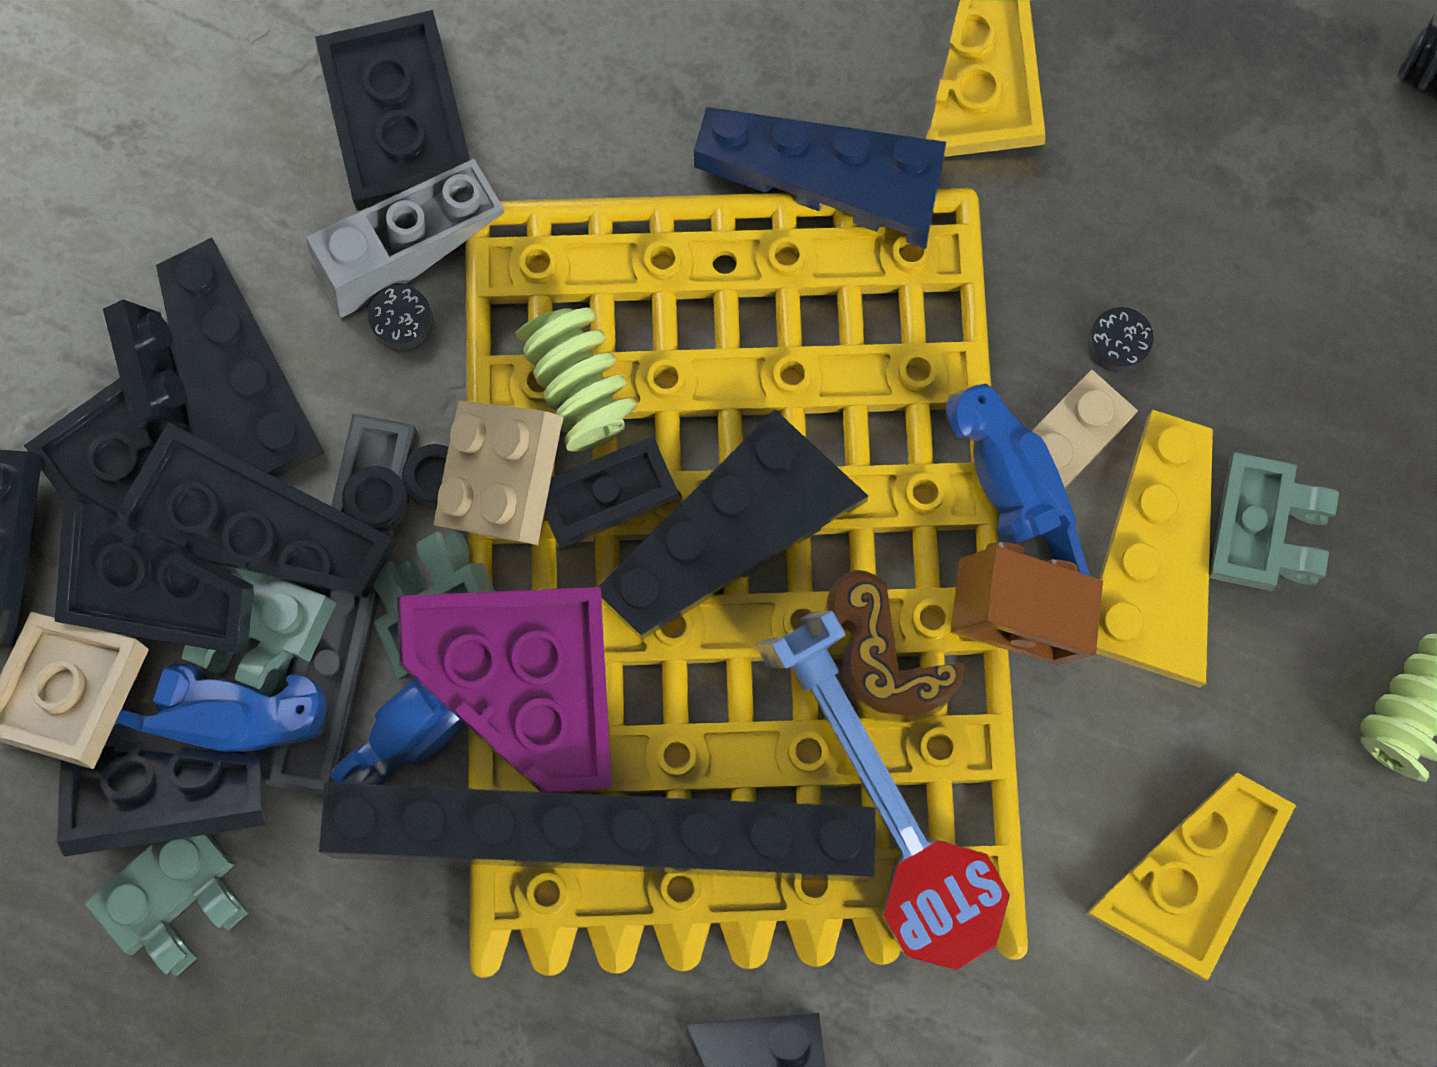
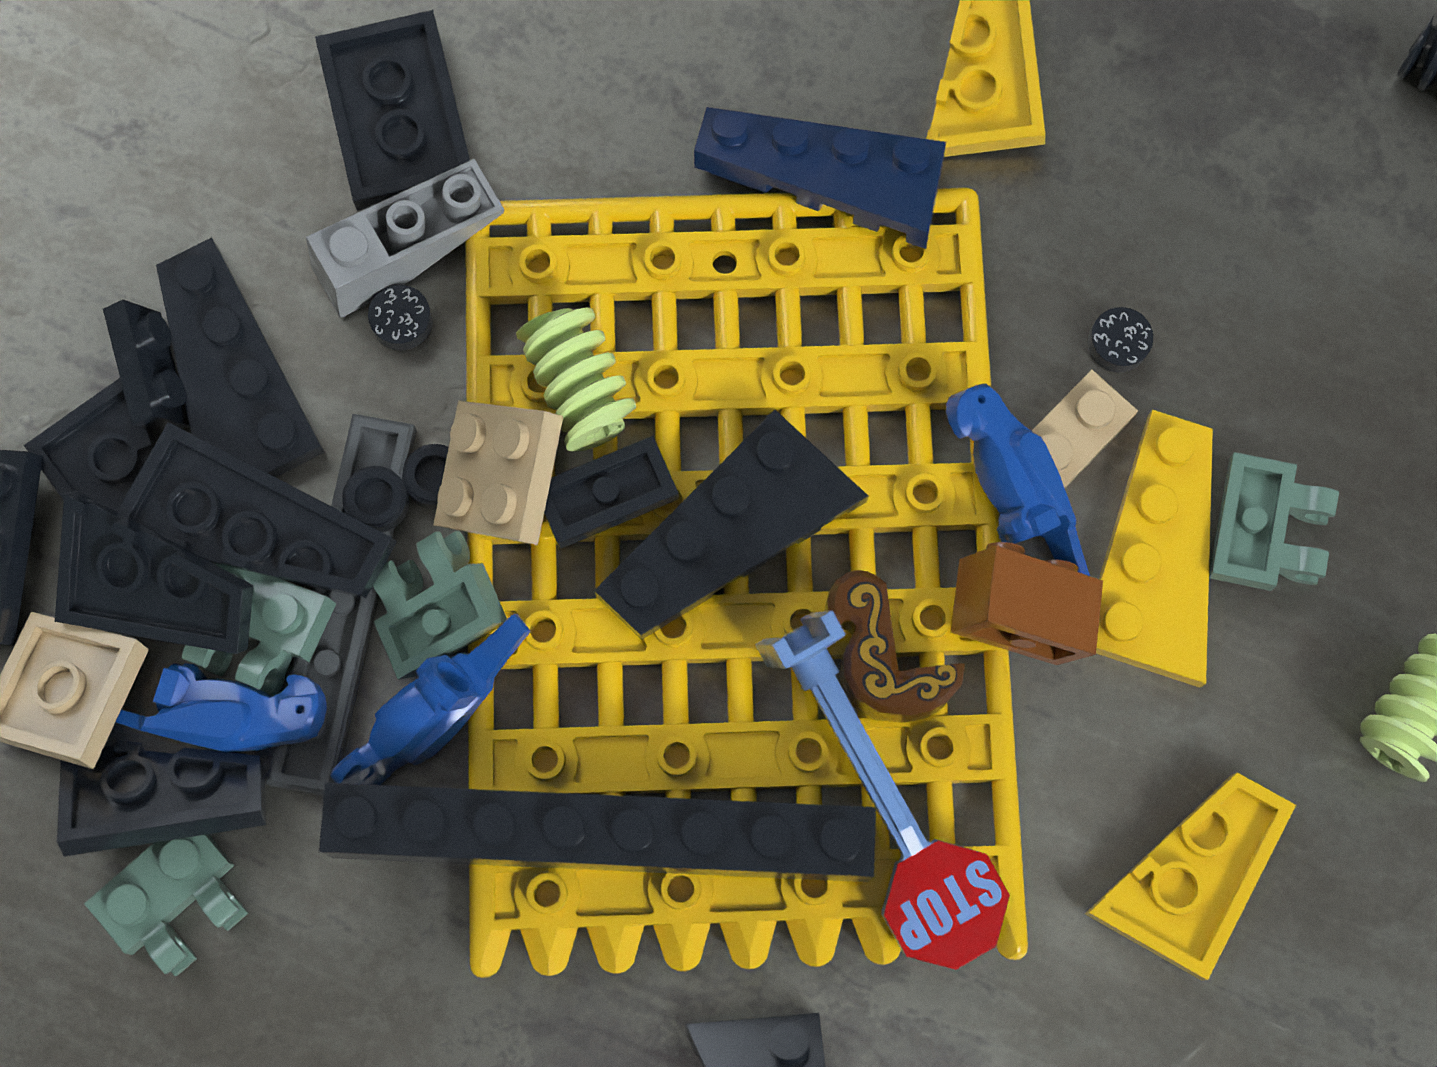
(519, 675): magenta plate -> none

